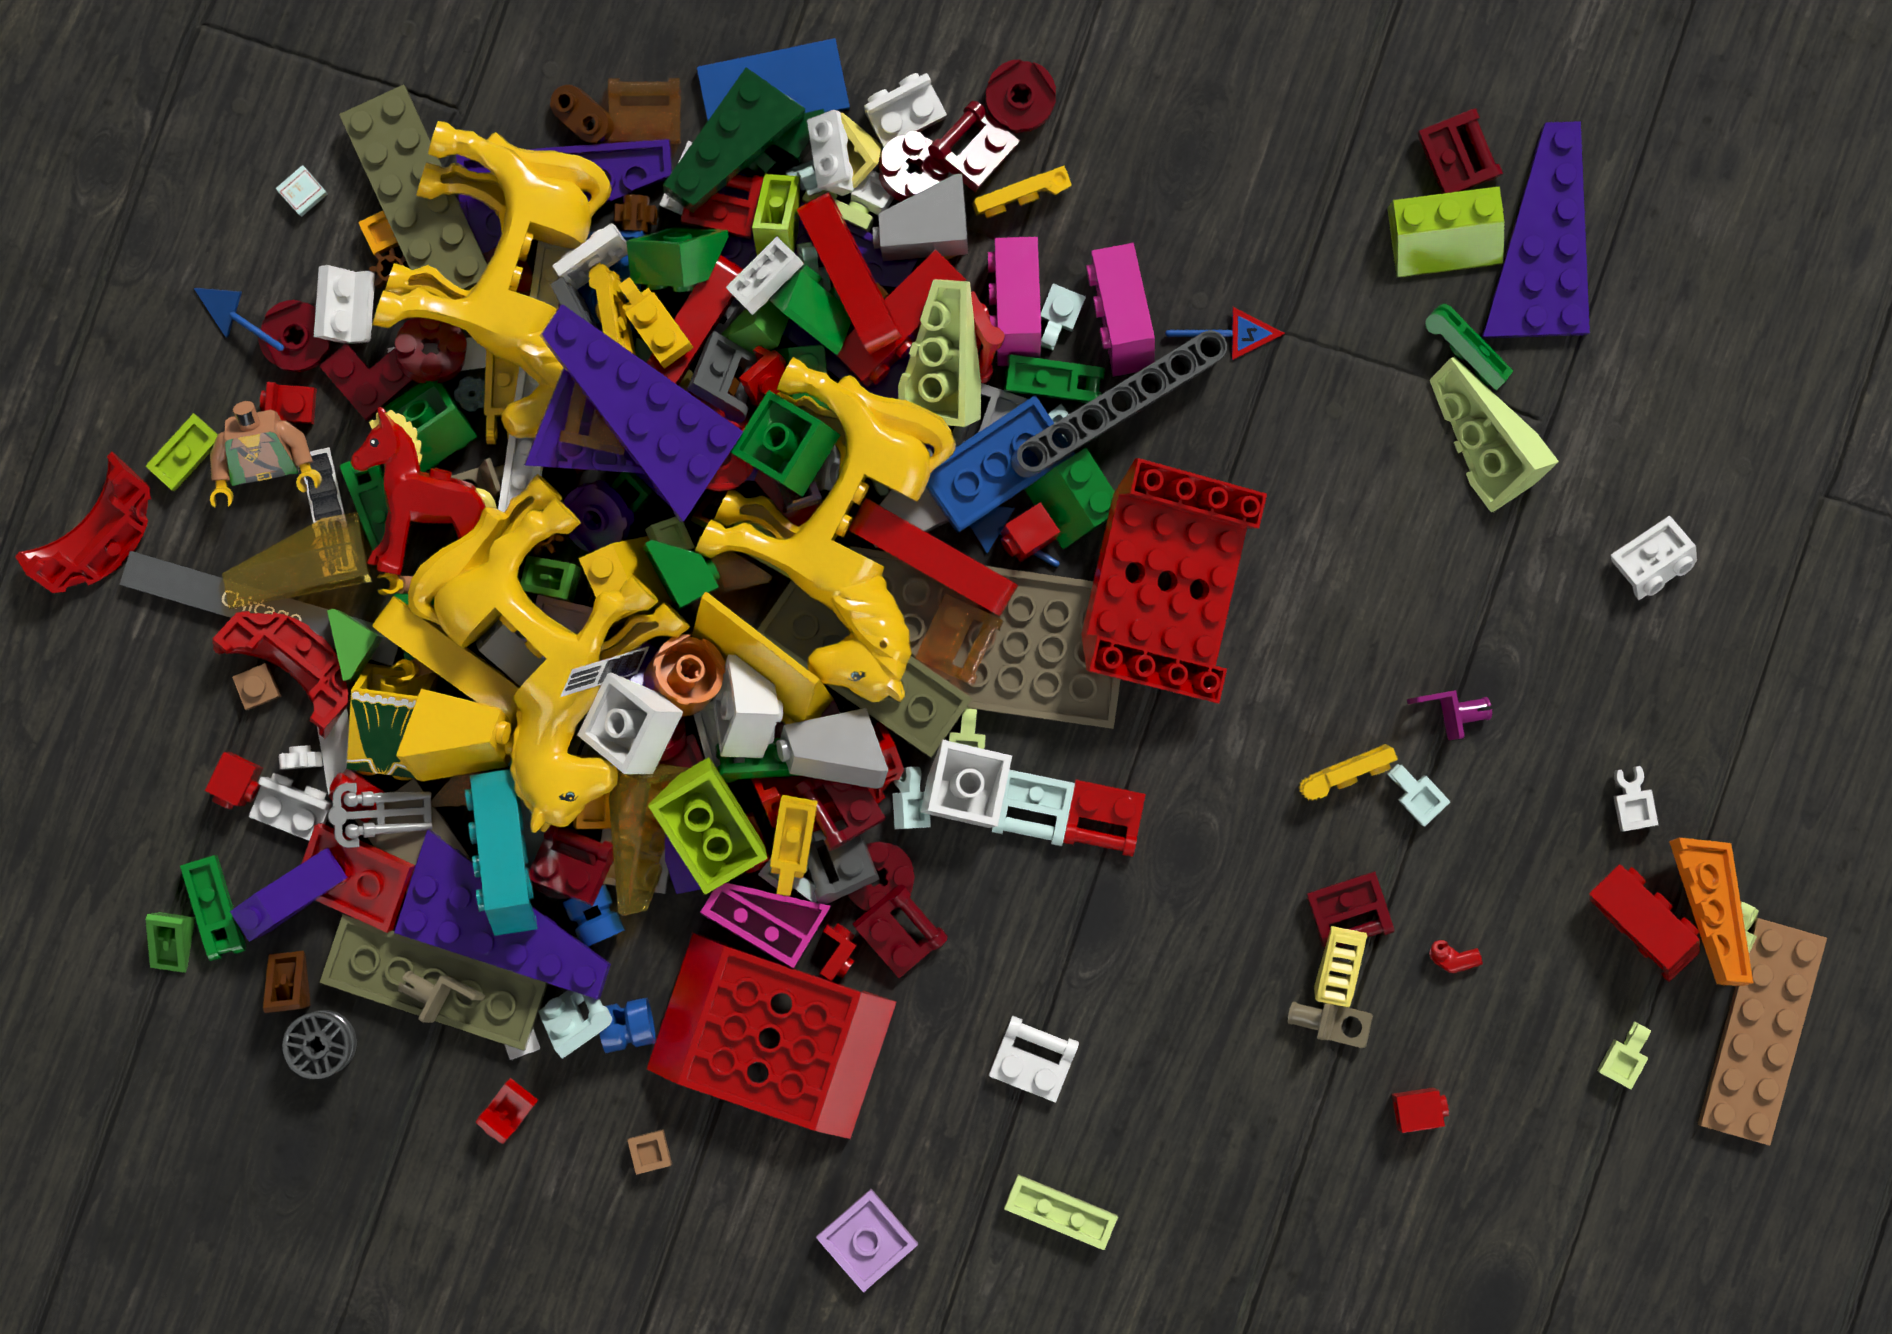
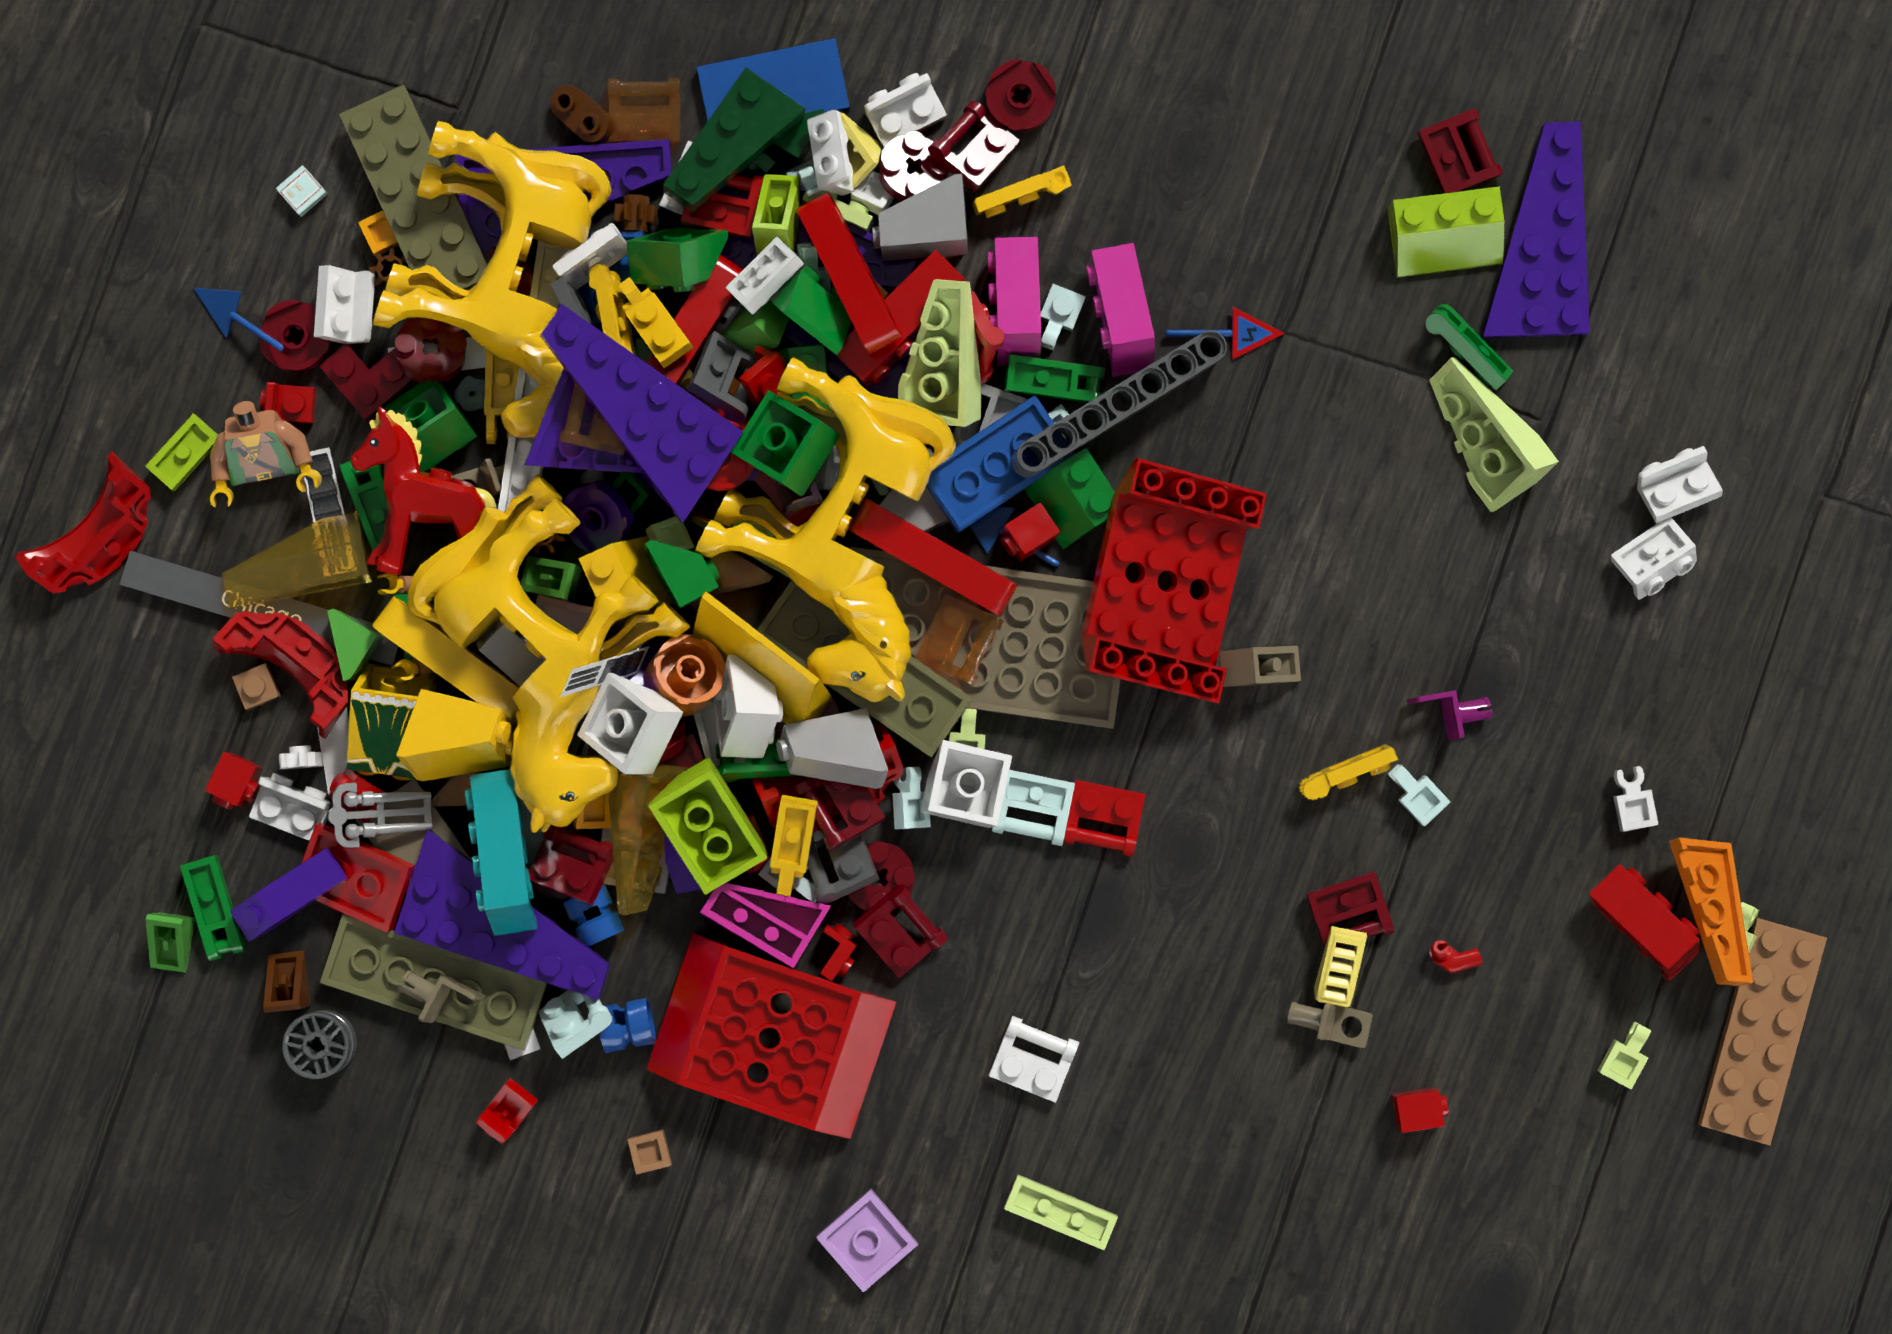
(1261, 665): none -> dark tan slope
(1678, 484): none -> white bracket

